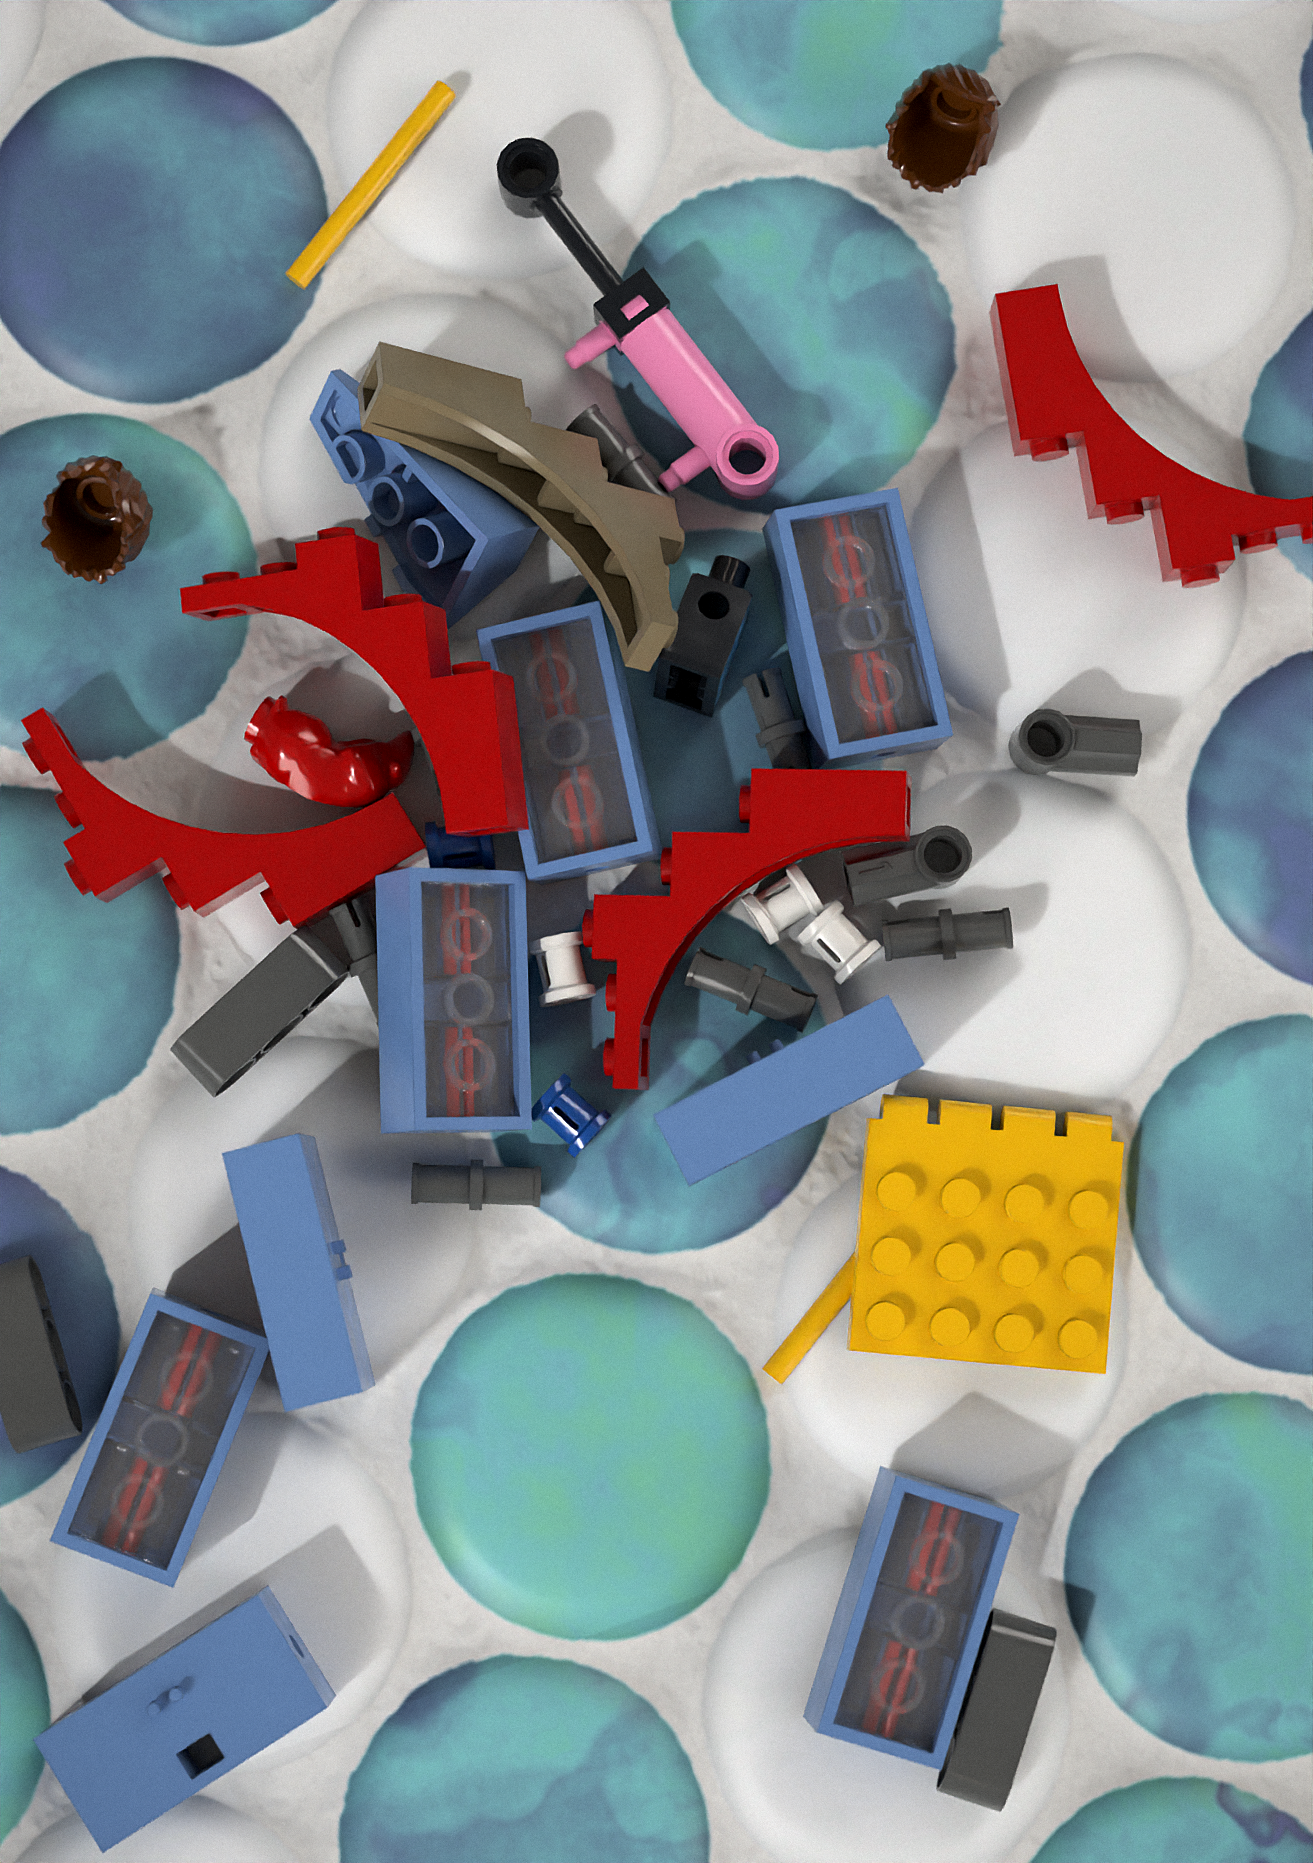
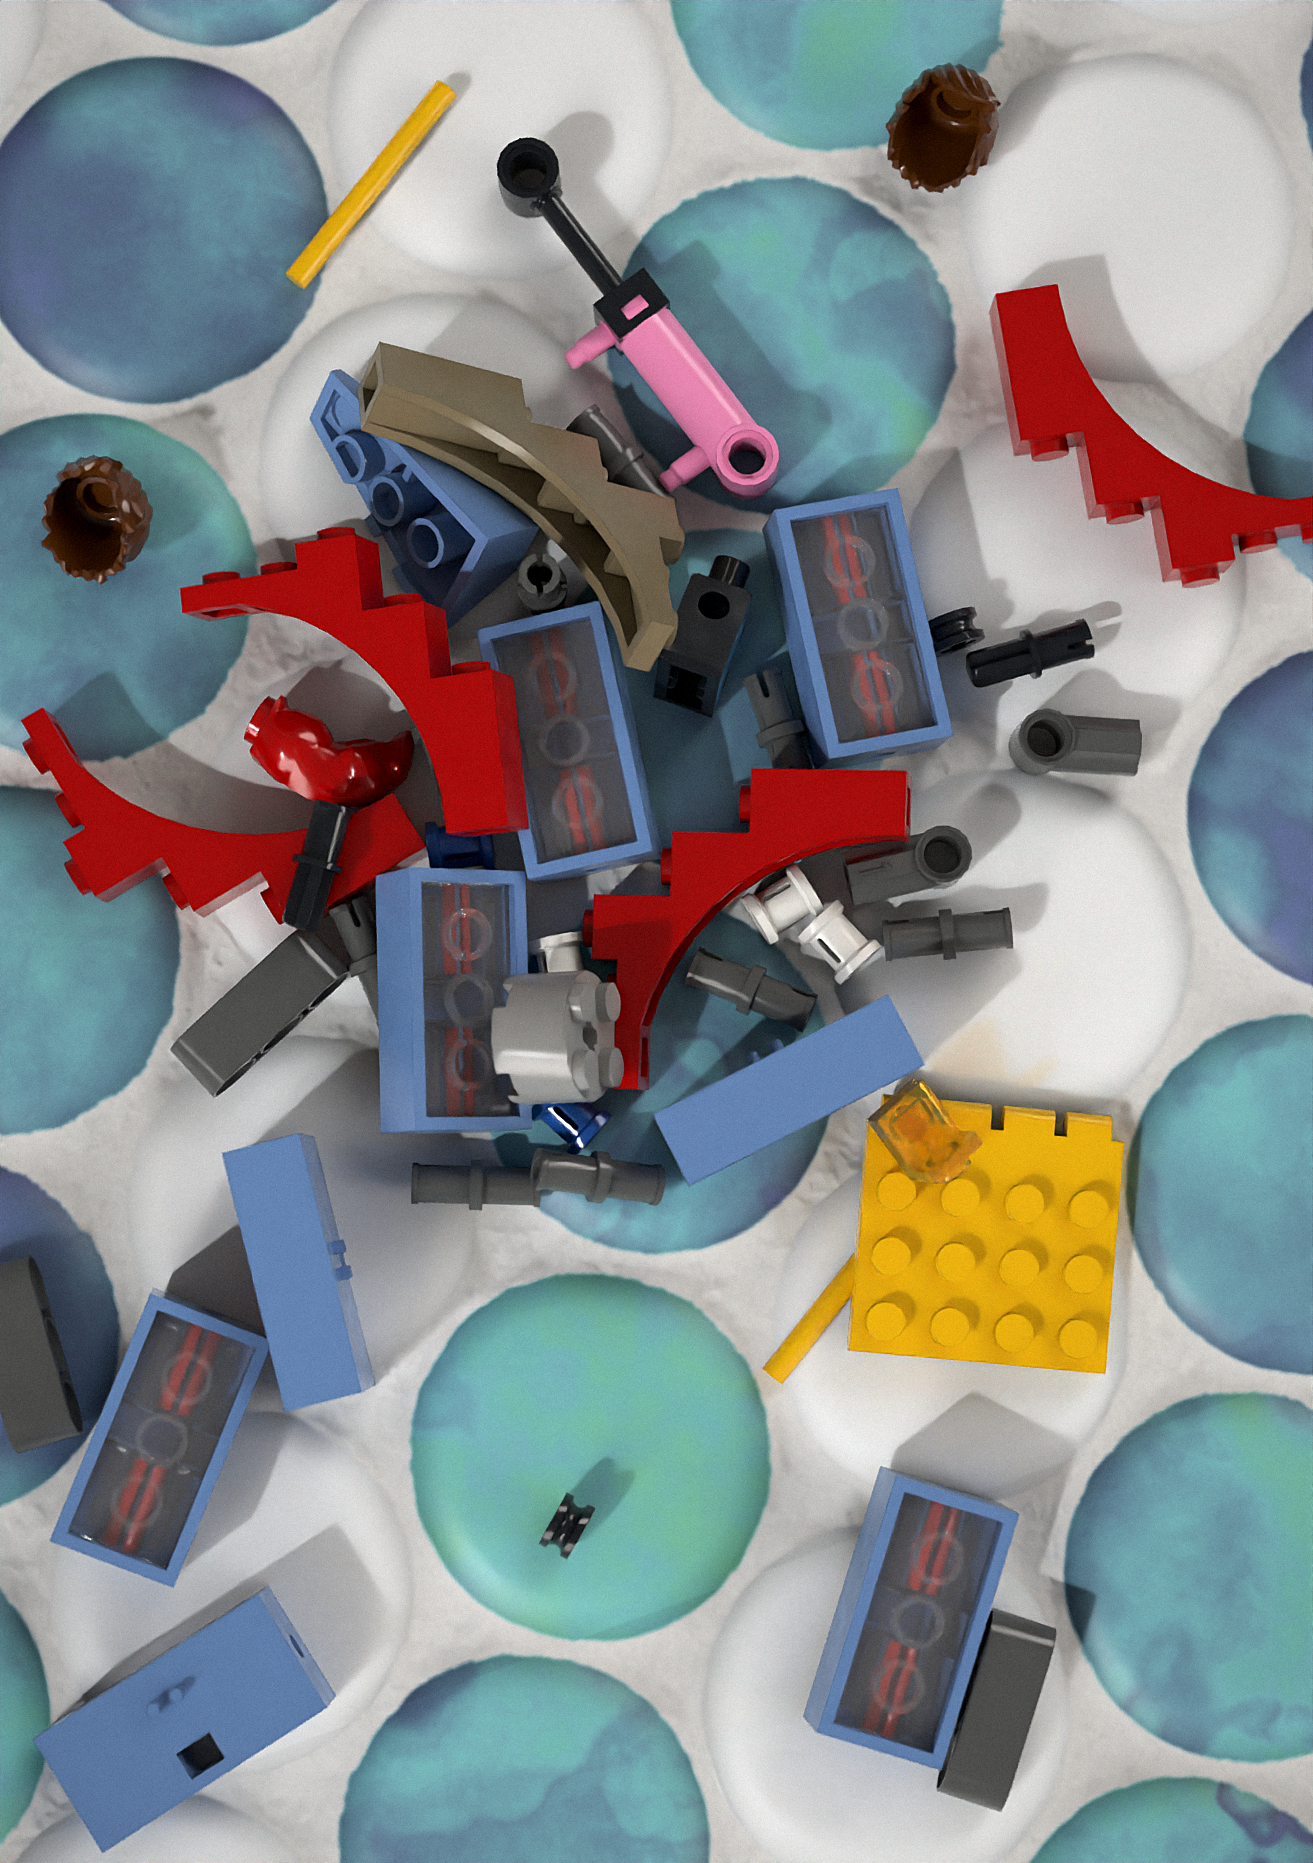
(317, 865): none -> black axle
(532, 575): none -> dark grey pin
(557, 1037): none -> light grey brick
(567, 1525): none -> black bush
(597, 1176): none -> dark grey pin
(923, 1135): none -> clear yellow bracket
(954, 631): none -> black bush
(1030, 654): none -> black axle

